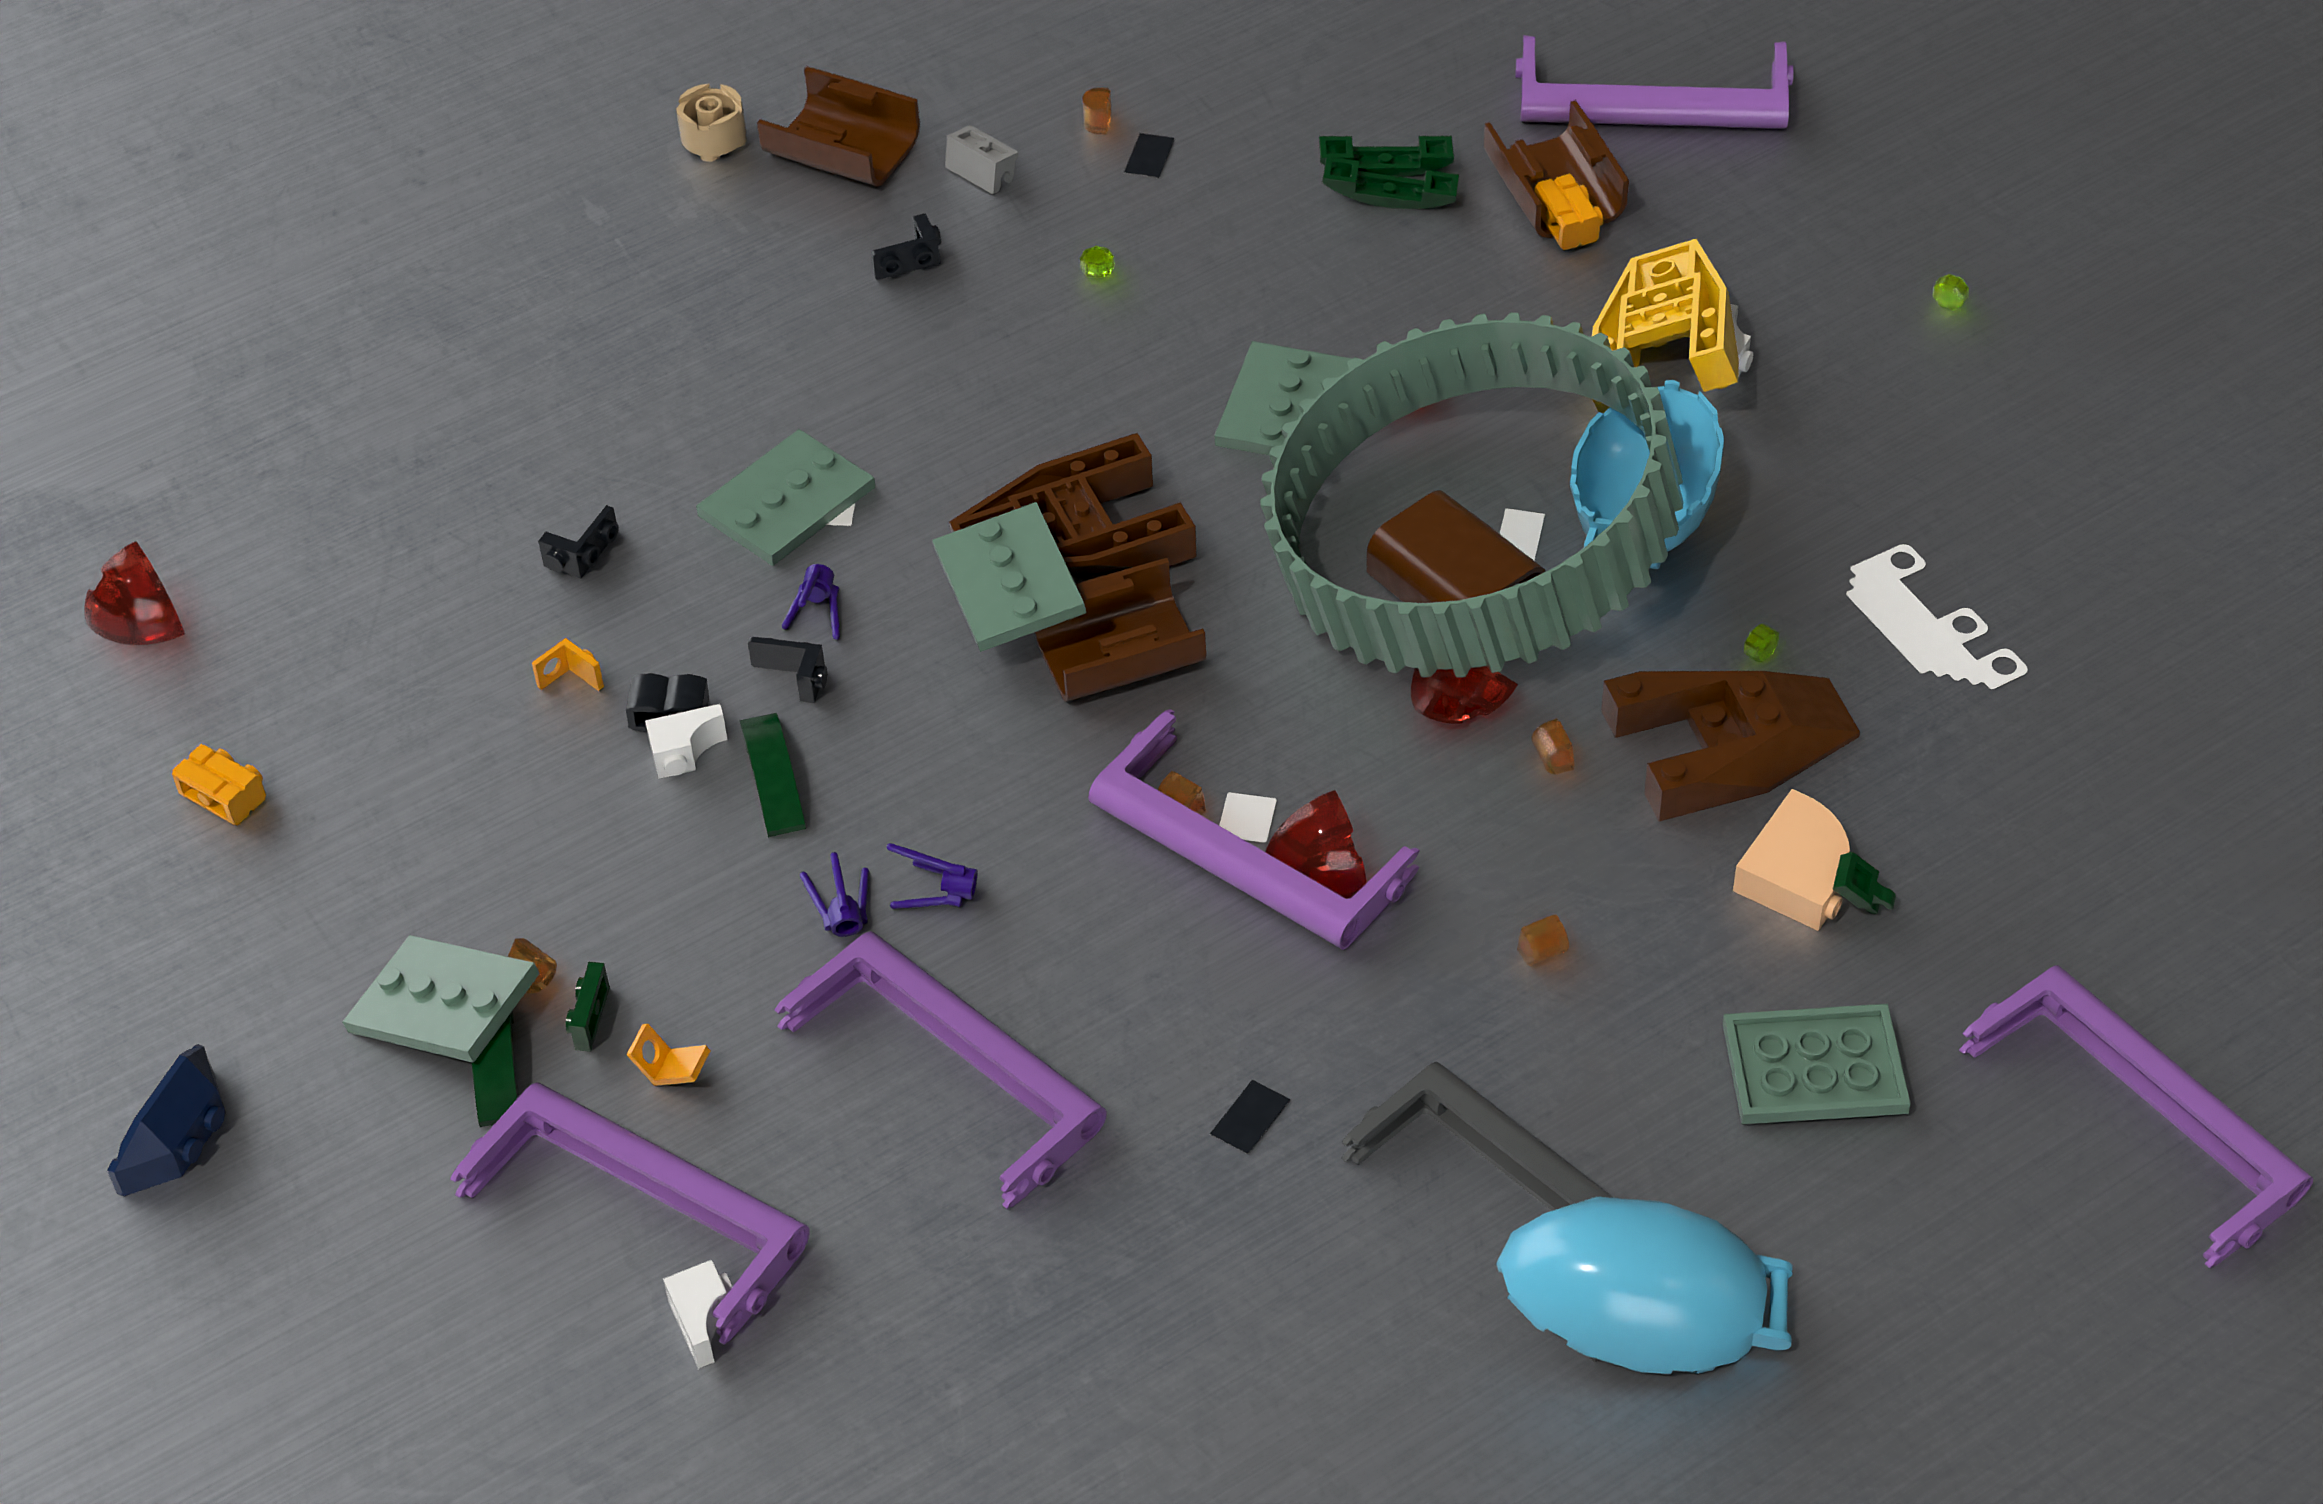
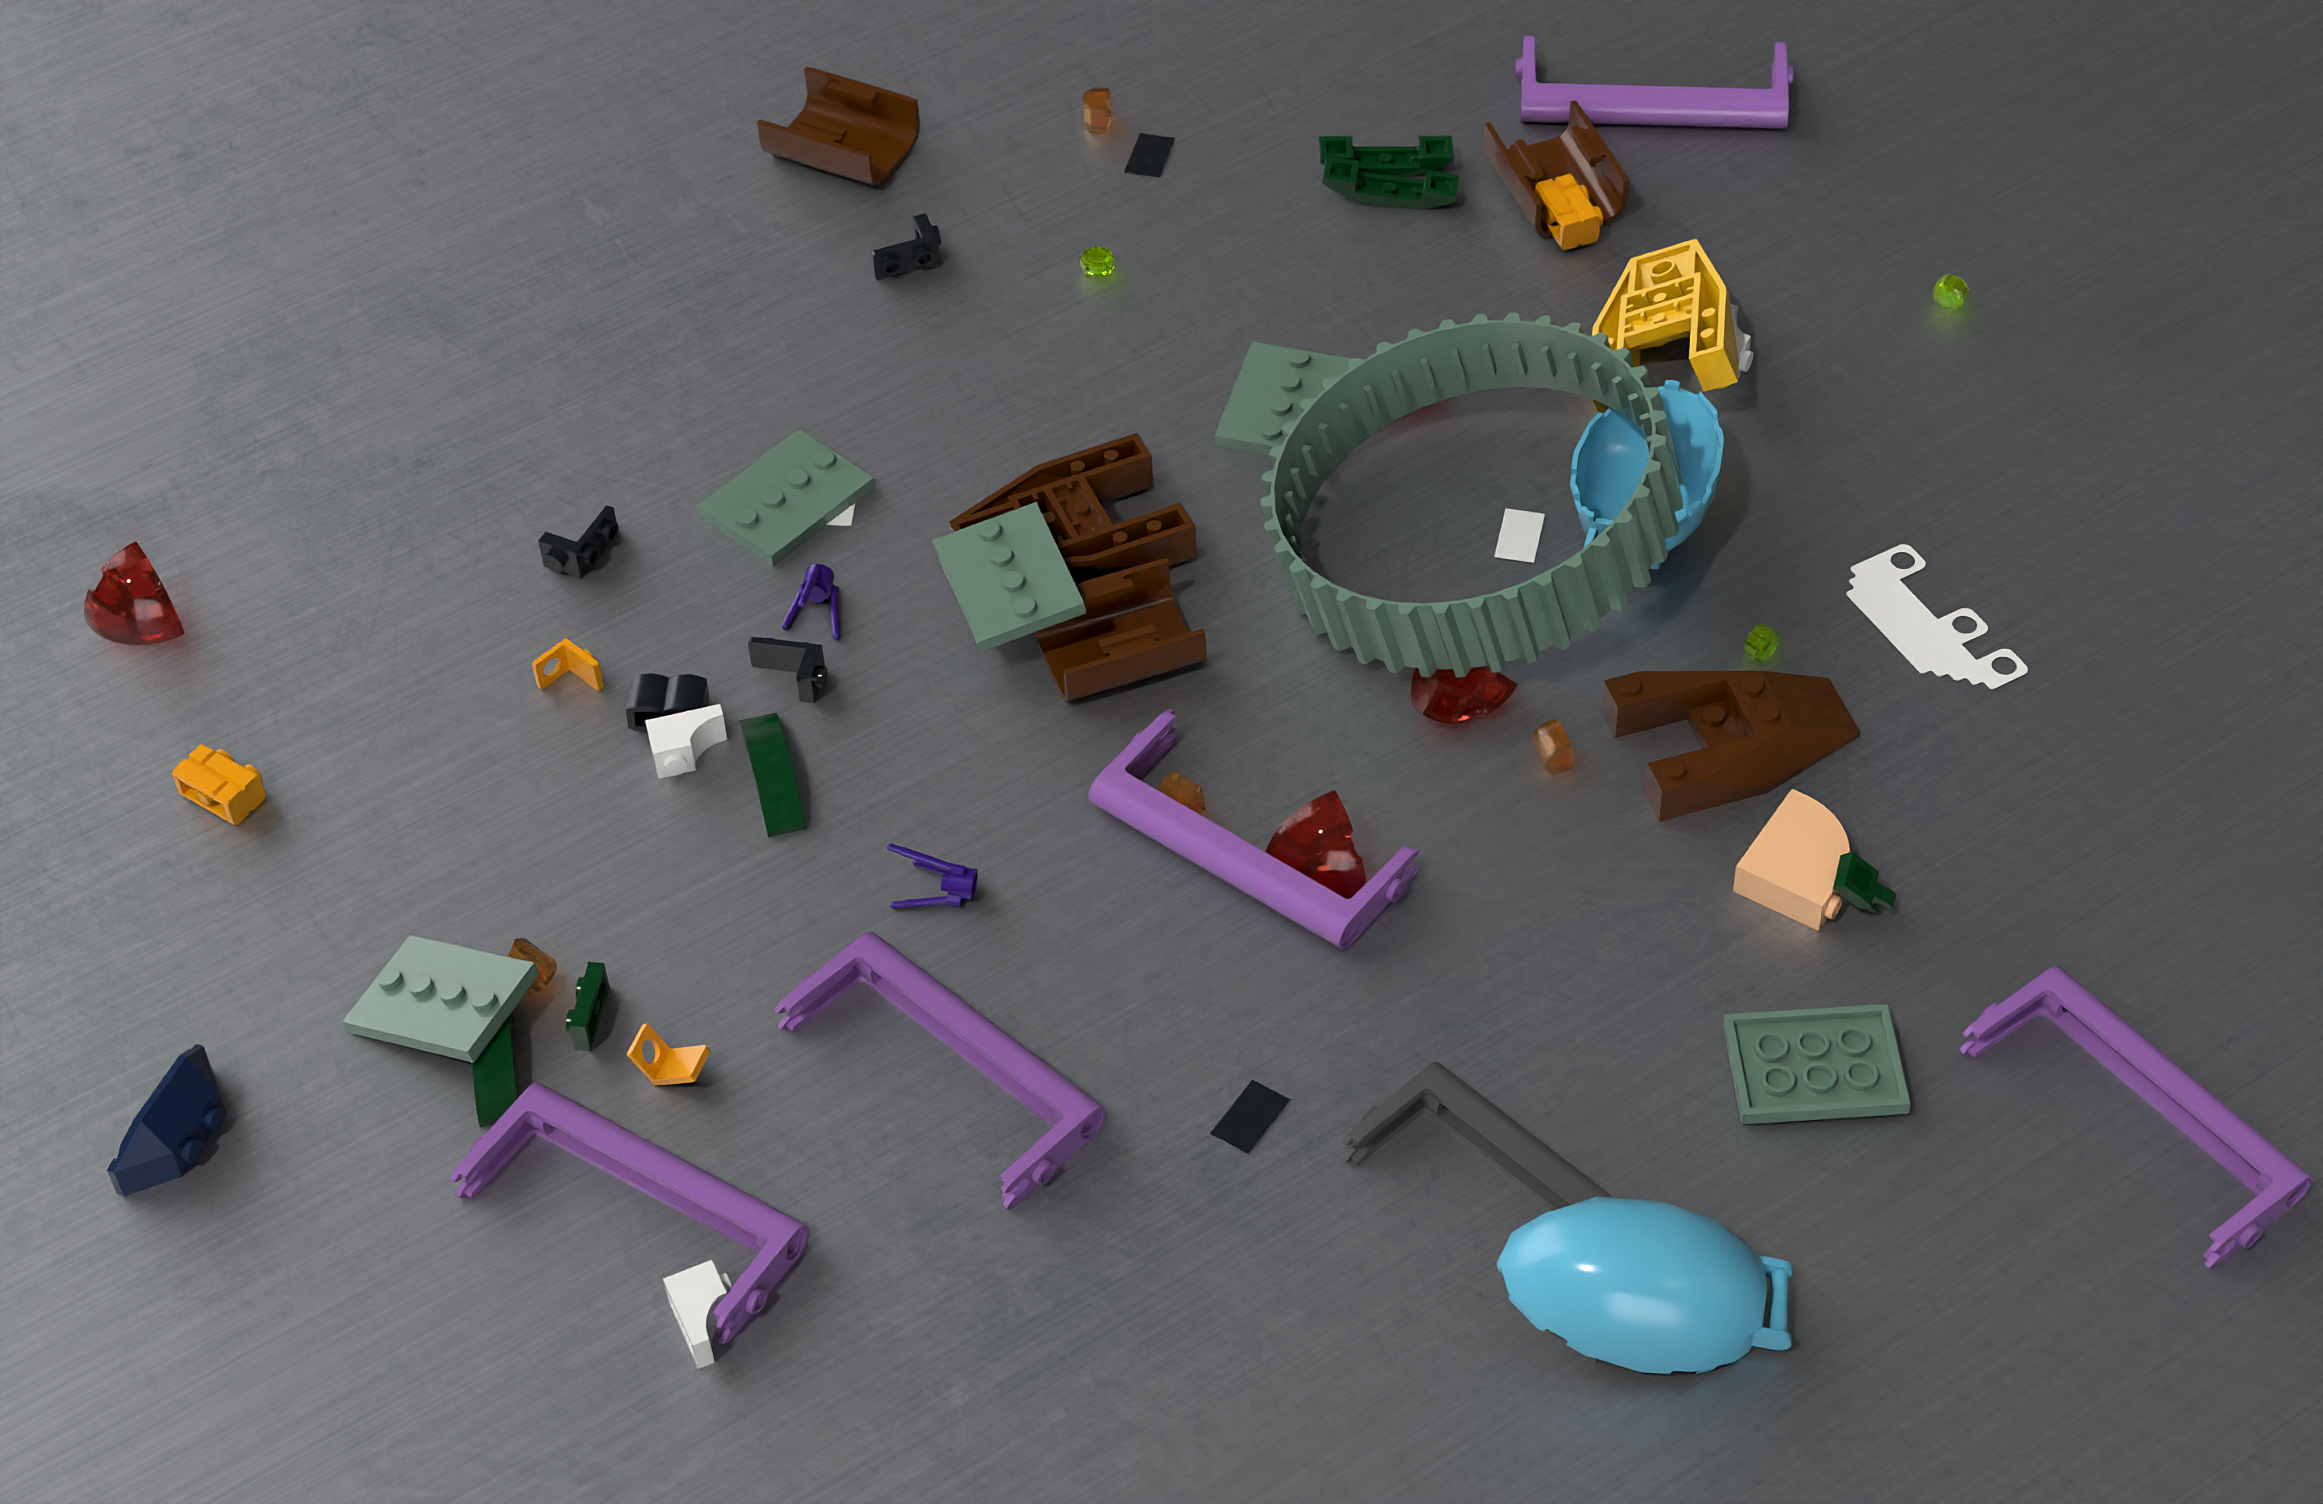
(711, 121): tan brick -> none
(844, 914): dark purple plant -> none
(980, 158): light grey hinge -> none
(1248, 816): white sticker -> none
(1444, 554): reddish brown piece -> none
(1542, 940): clear orange brick -> none

